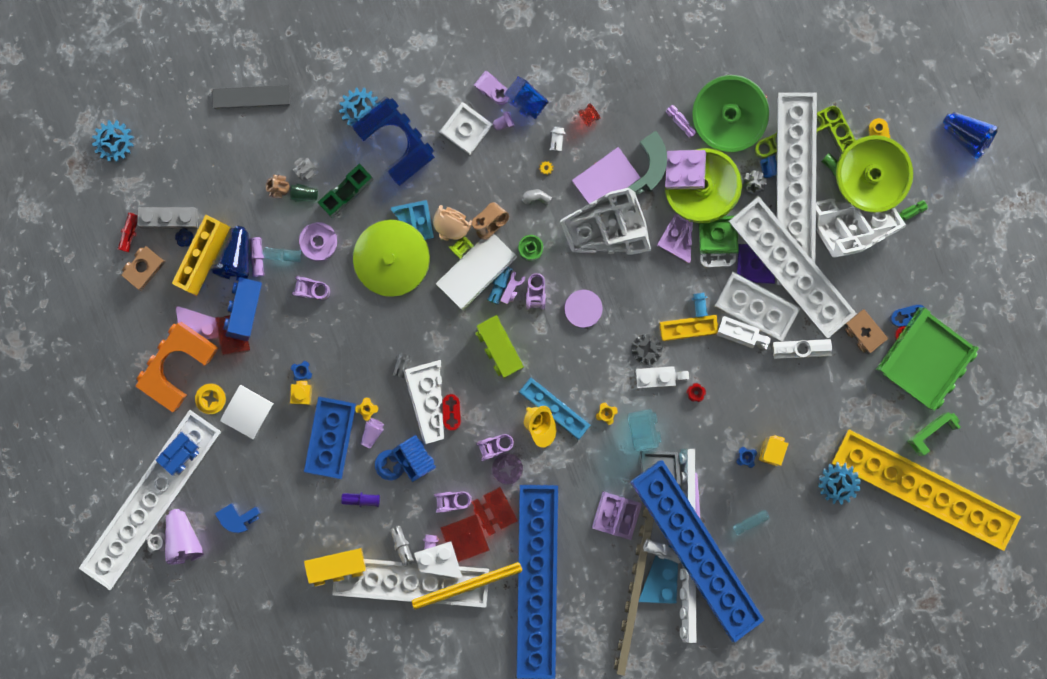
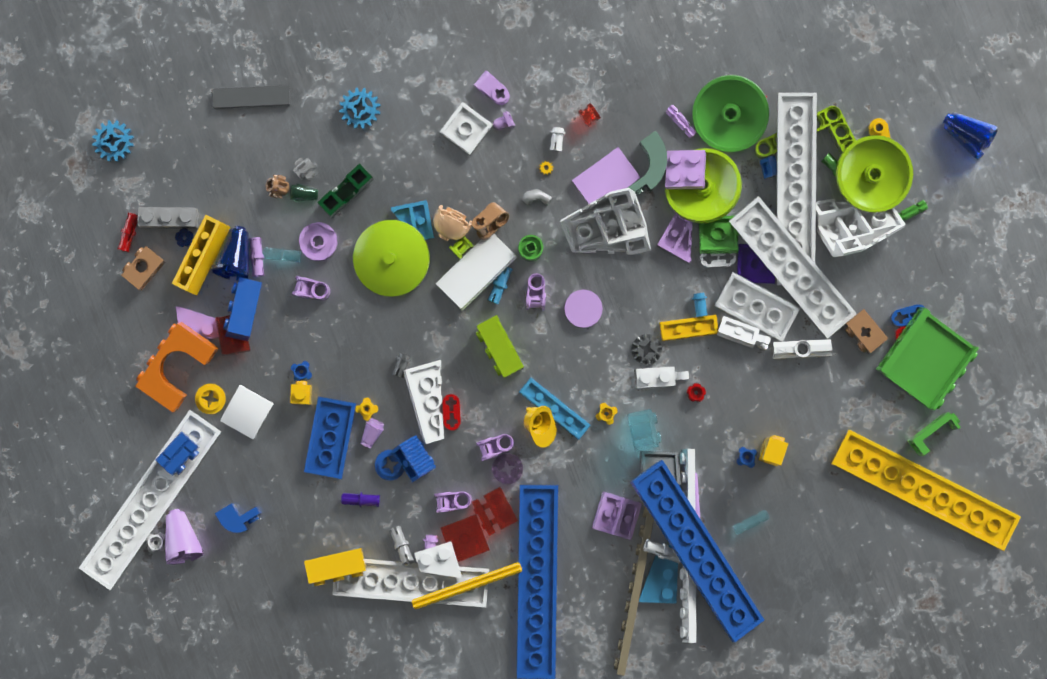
(416, 154): clear blue arch -> none
(509, 294): lavender plate -> none
(526, 97): clear blue brick -> none
(755, 182): light grey gear -> none
(846, 485): dark azure gear -> none

